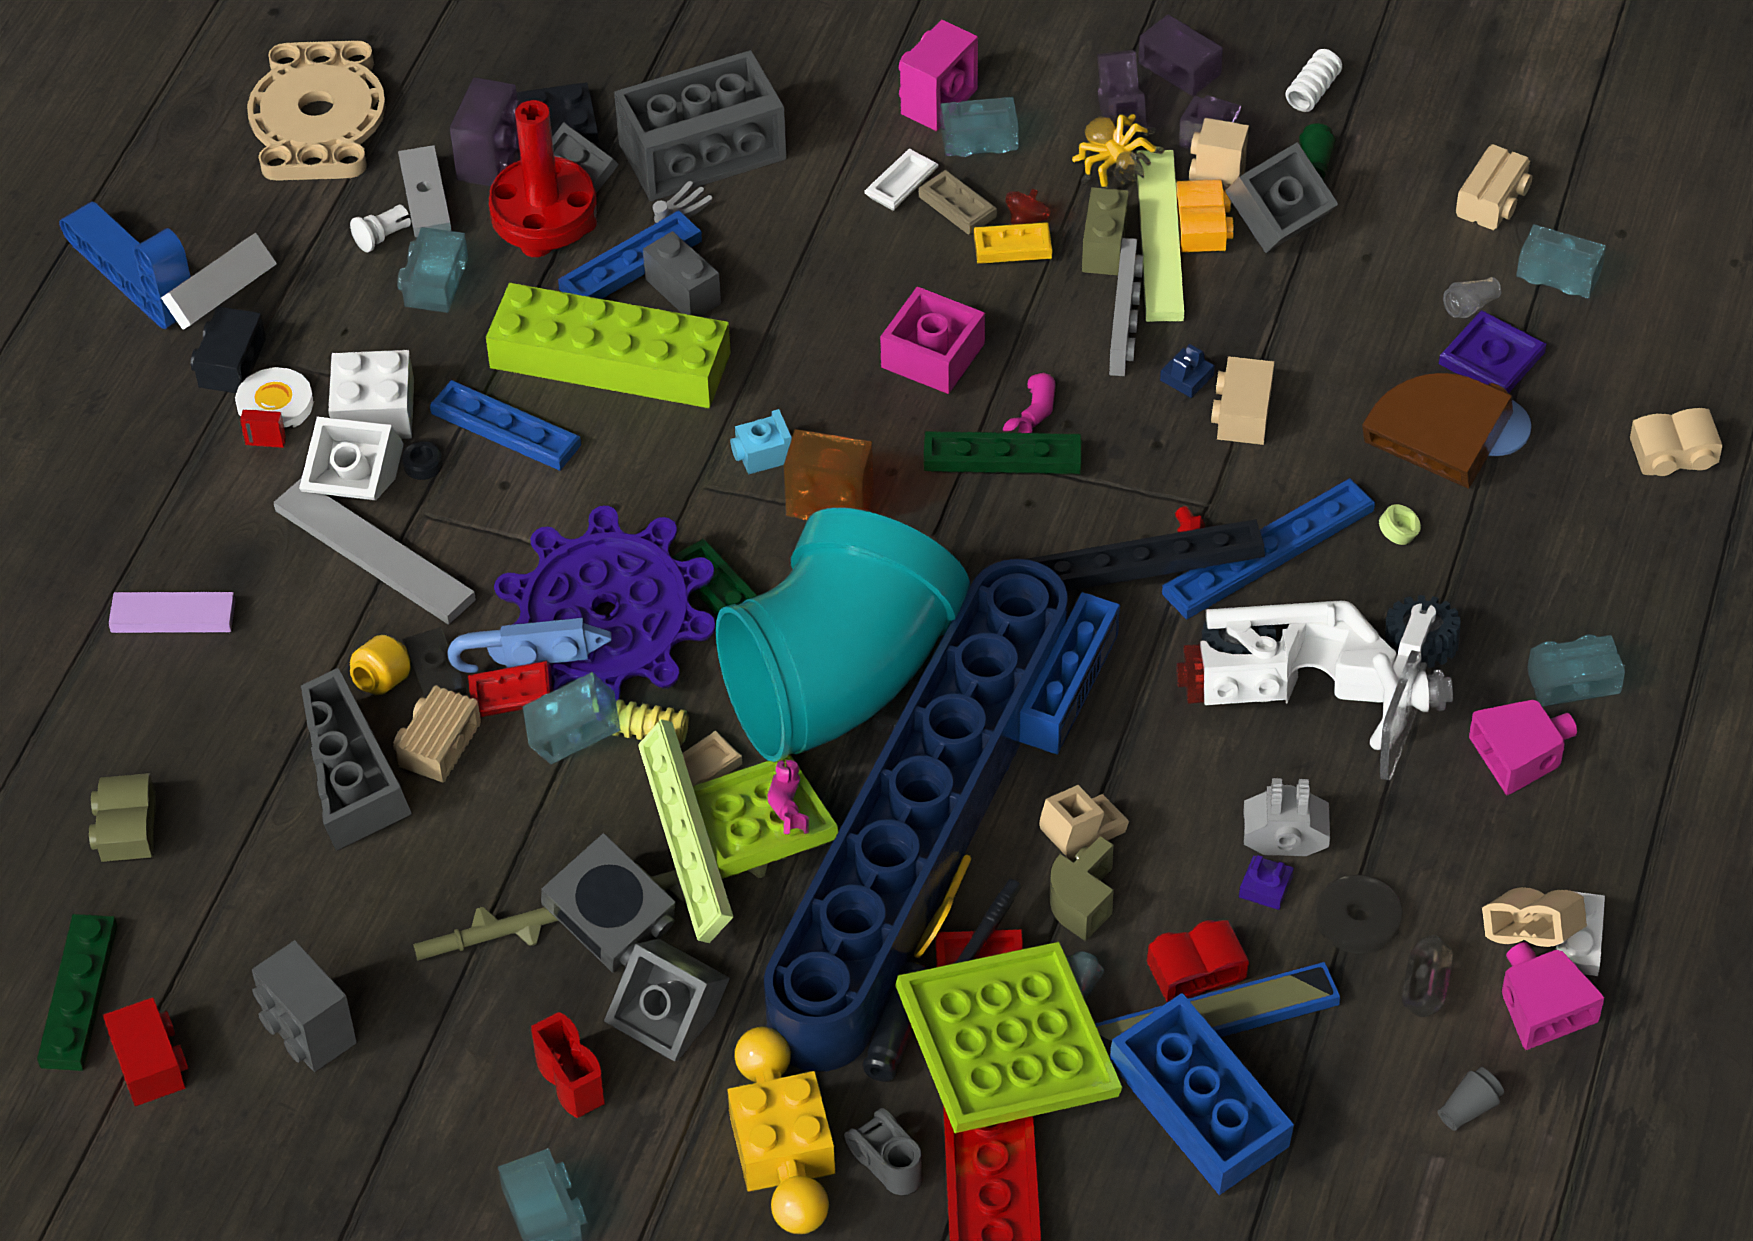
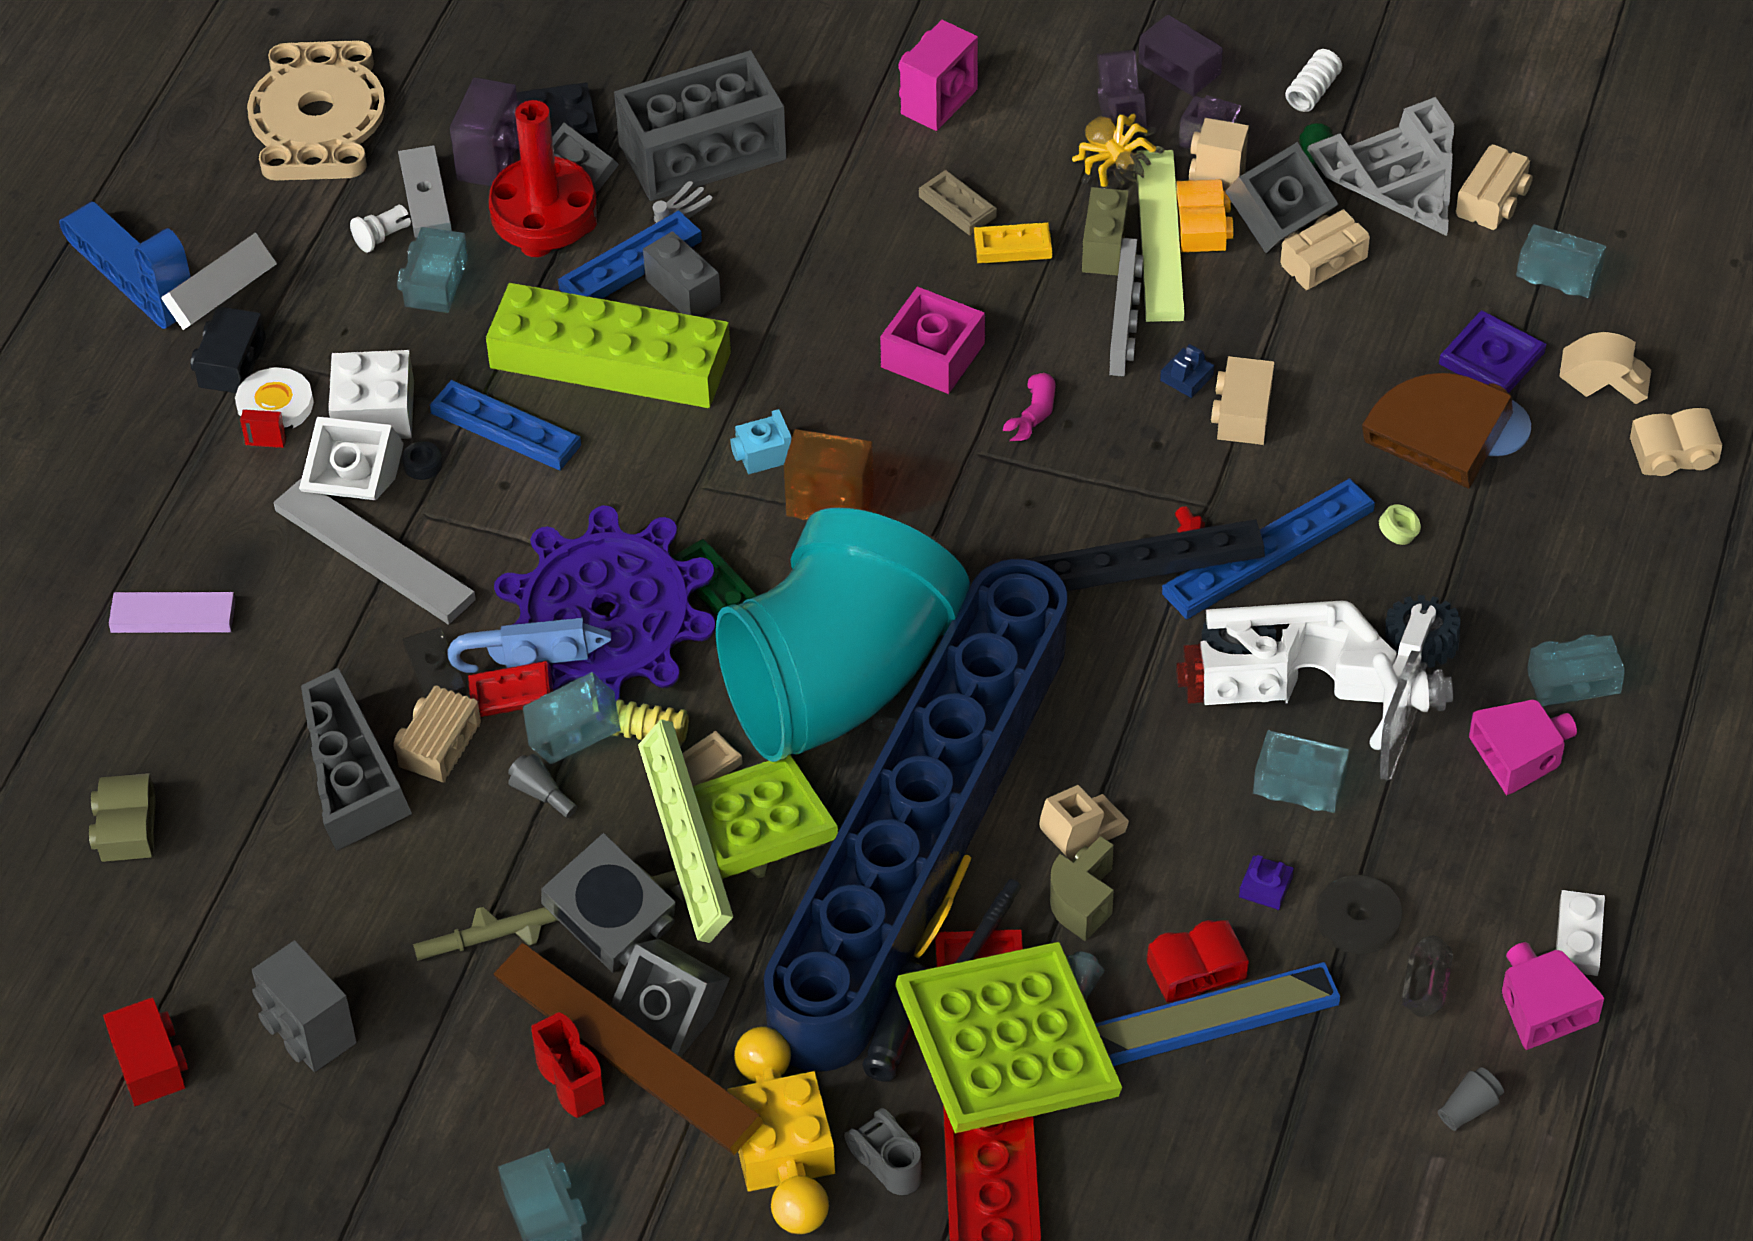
(77, 992): dark green plate -> none
(379, 665): yellow head -> none
(534, 779): none -> dark grey cone
(631, 1049): none -> reddish brown tile
(781, 796): dark pink arm -> none
(901, 179): white tile -> none
(979, 126): clear light blue brick -> none
(1002, 452): dark green plate -> none
(1026, 208): clear red piece -> none
(1069, 673): blue brick -> none
(1201, 1093): blue brick -> none
(1286, 820): light grey hinge -> none
(1300, 771): none -> clear light blue brick
(1324, 249): none -> tan brick
(1398, 168): none -> light grey wedge
(1468, 297): clear cone -> none
(1534, 917): tan brick -> none
(1605, 360): none -> tan brick

